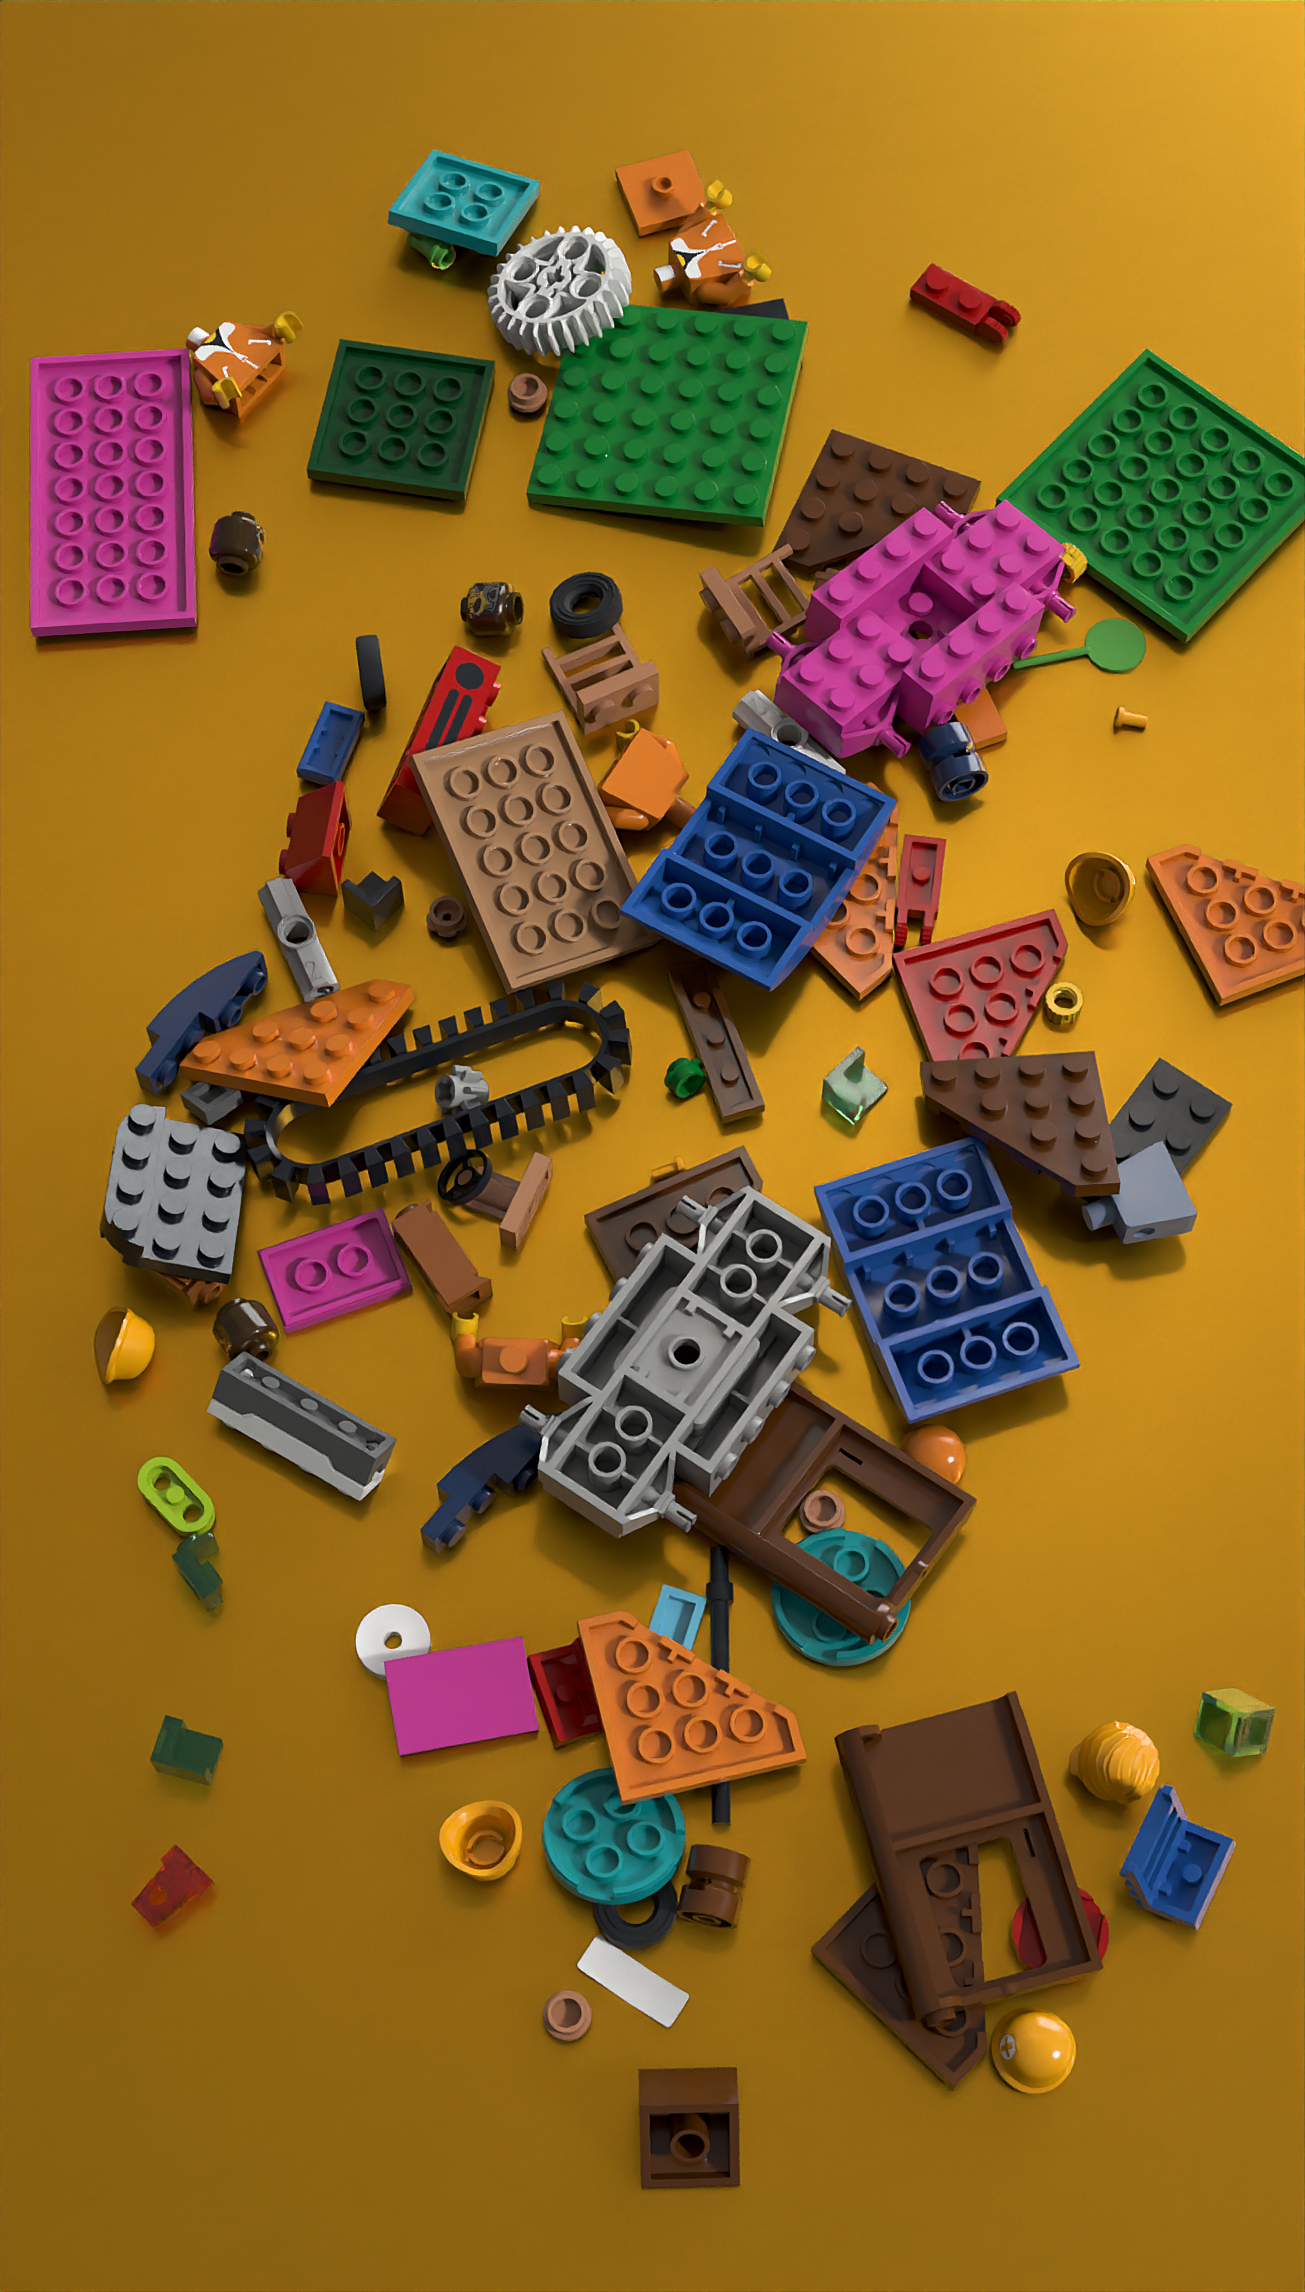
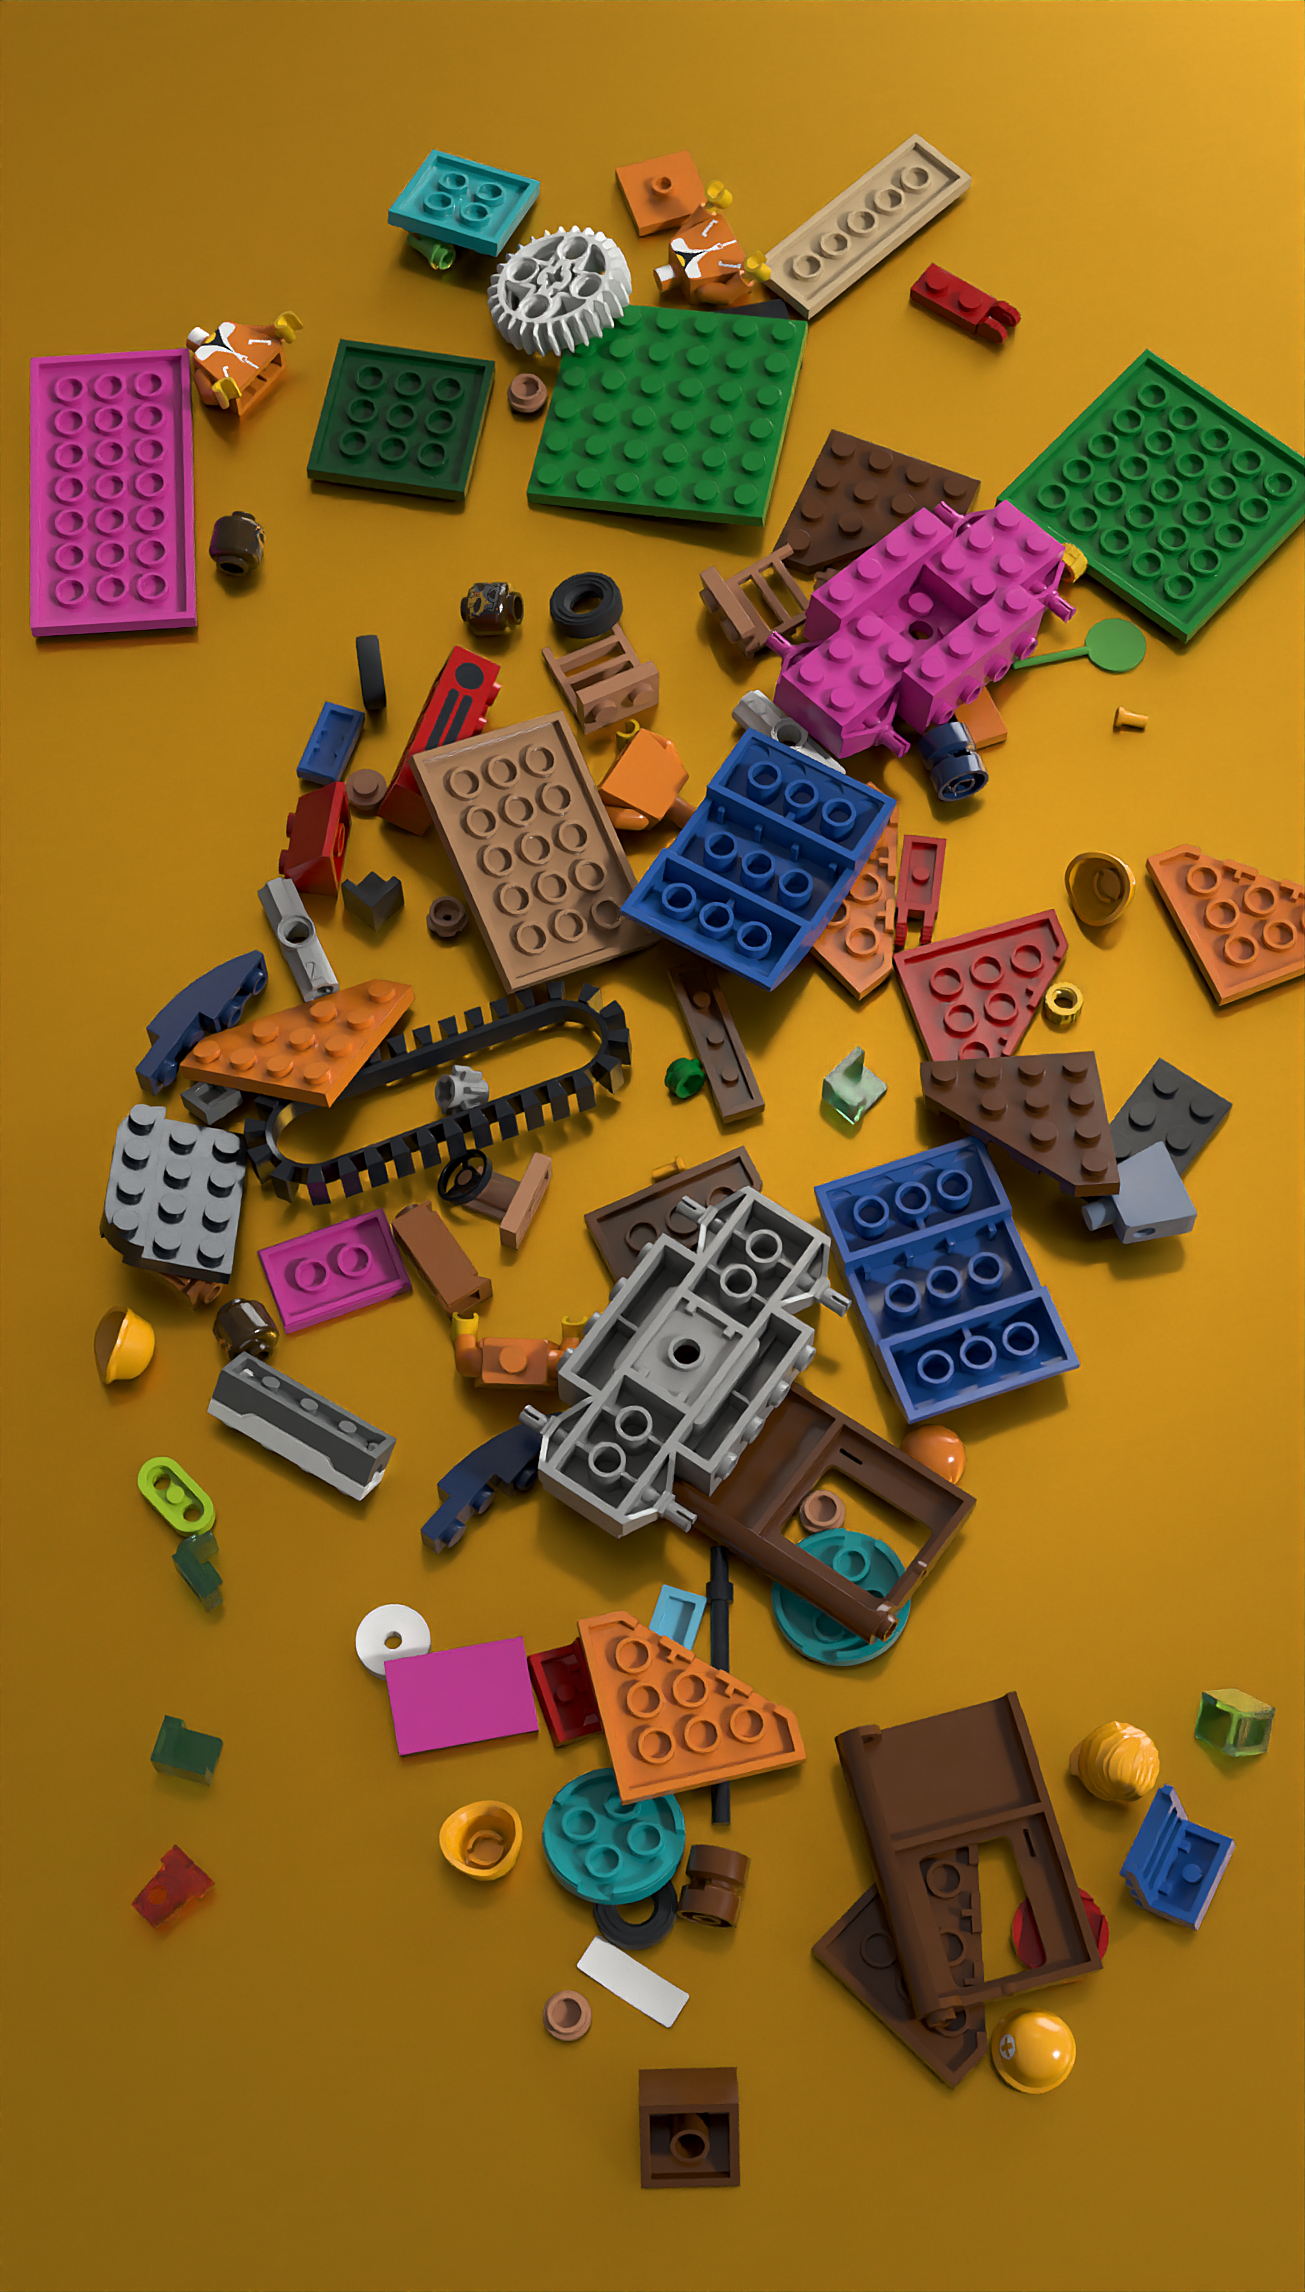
(366, 789): none -> nougat plate
(863, 225): none -> tan plate

